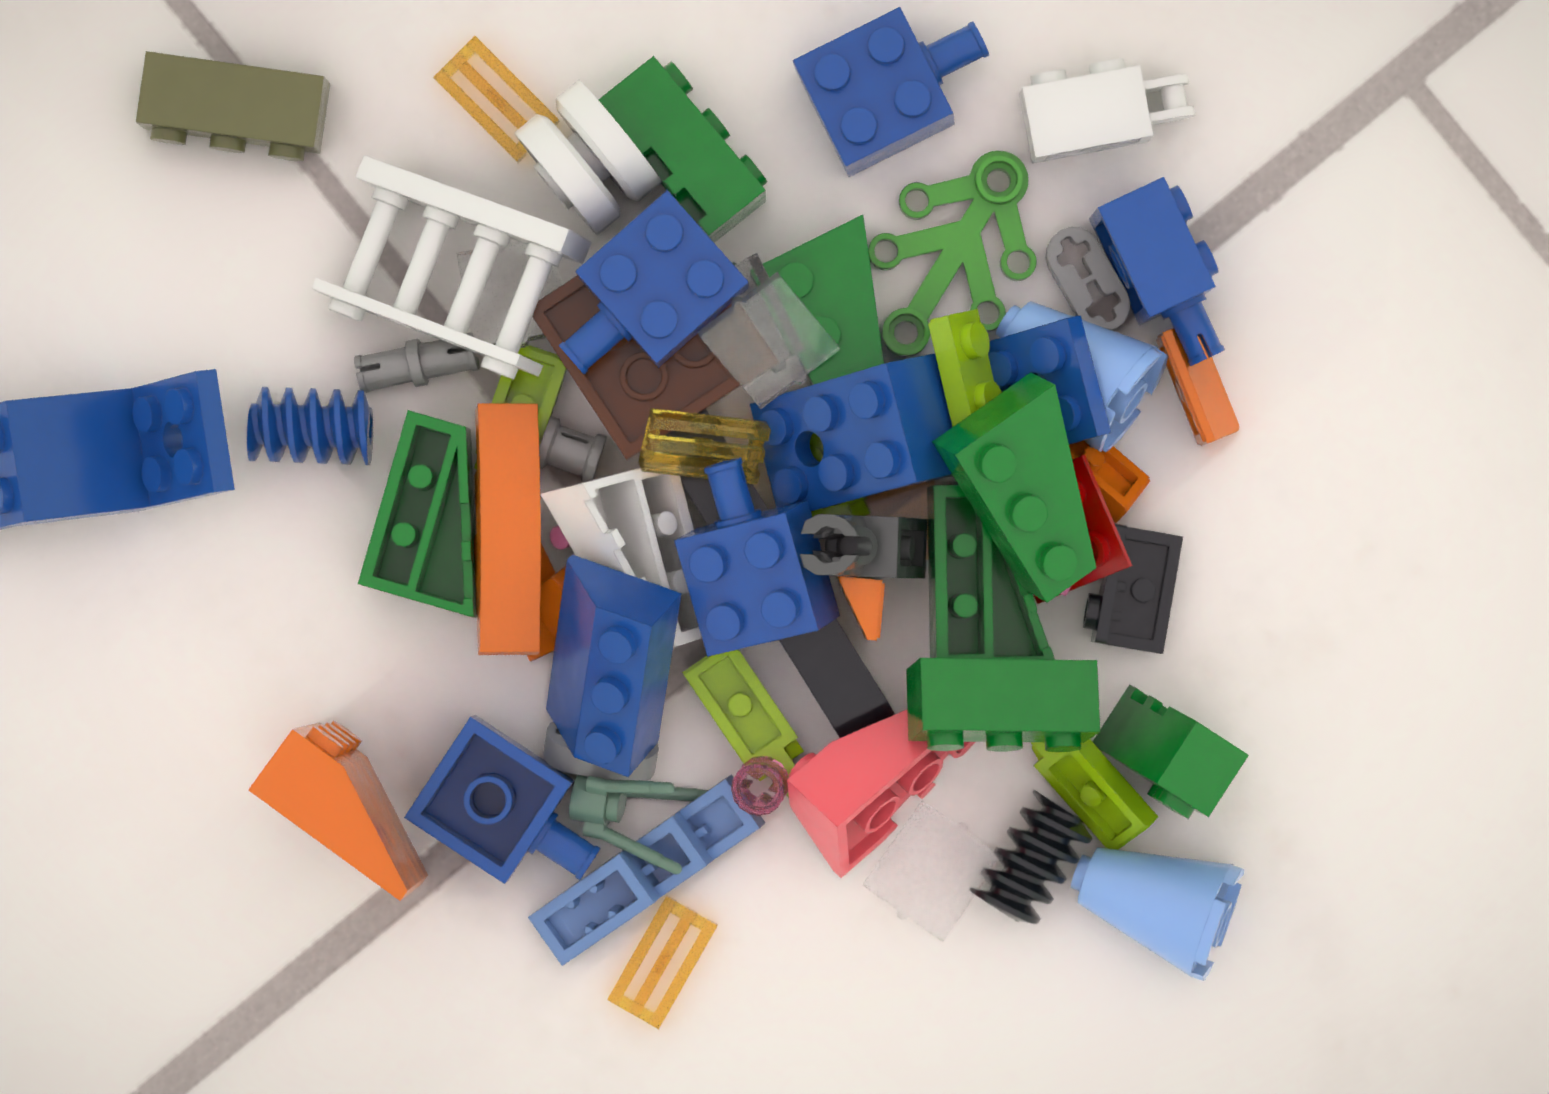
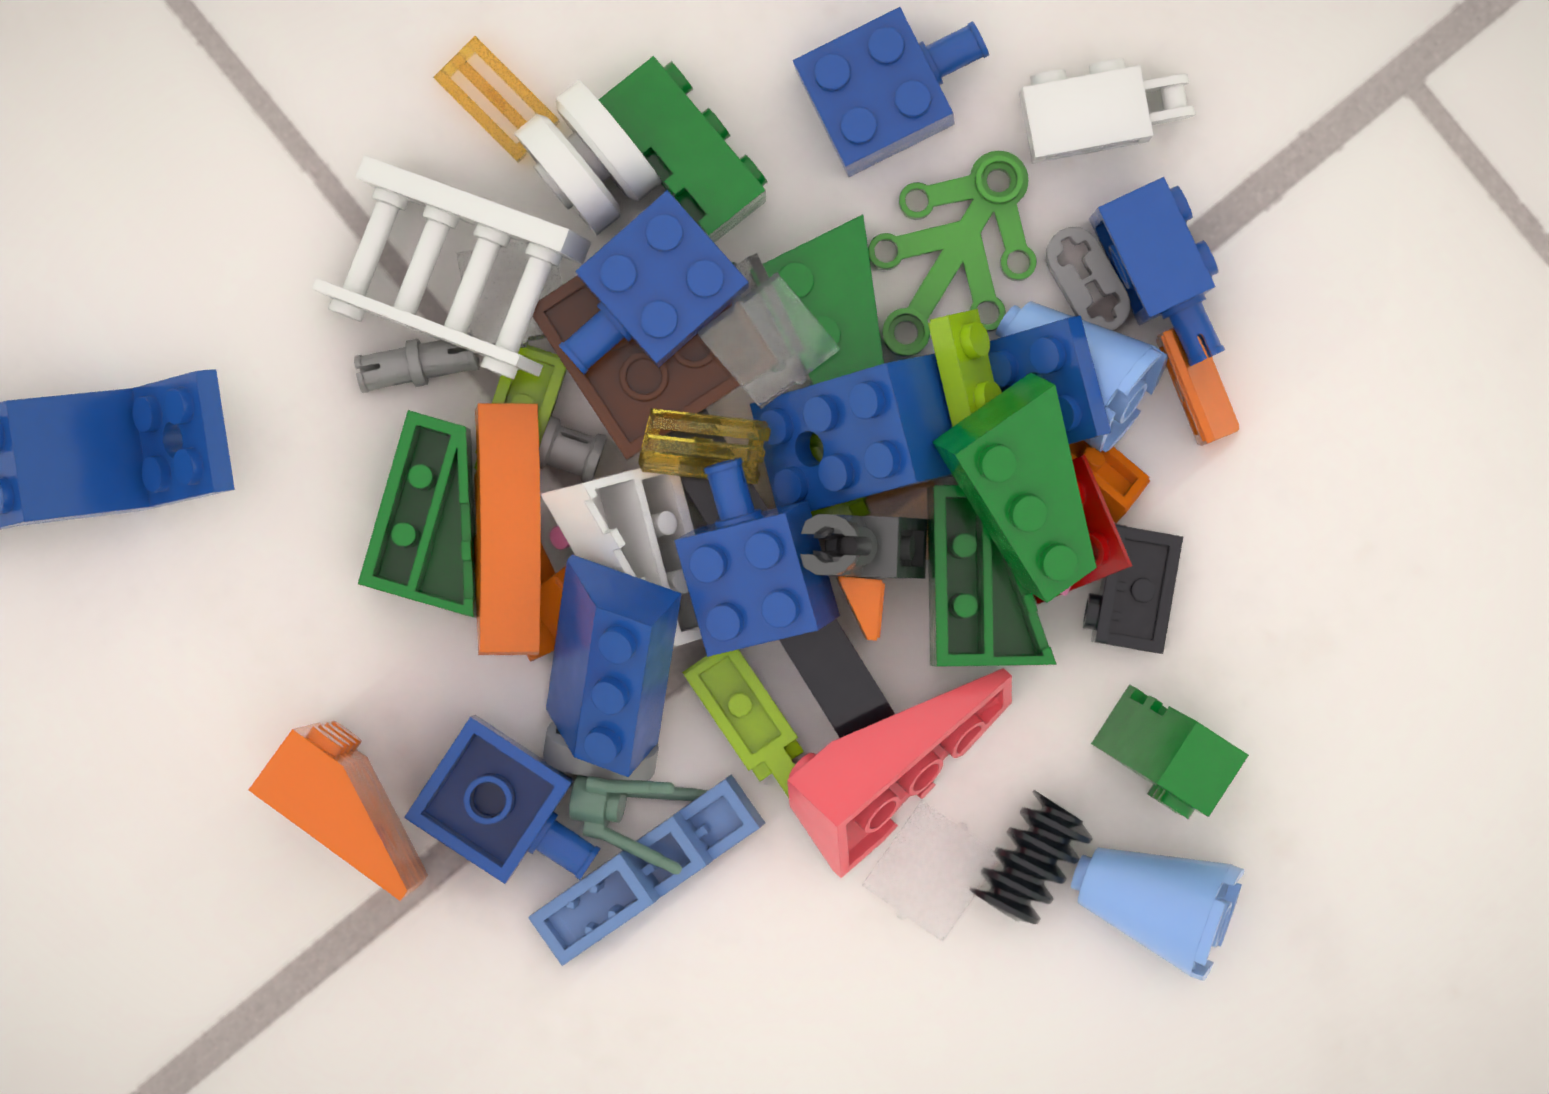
(232, 105): olive brick -> none
(310, 426): blue piece -> none
(687, 918): clear yellow tile -> none
(756, 768): clear pink bush -> none
(1002, 703): green brick -> none
(1096, 793): lime hinge -> none

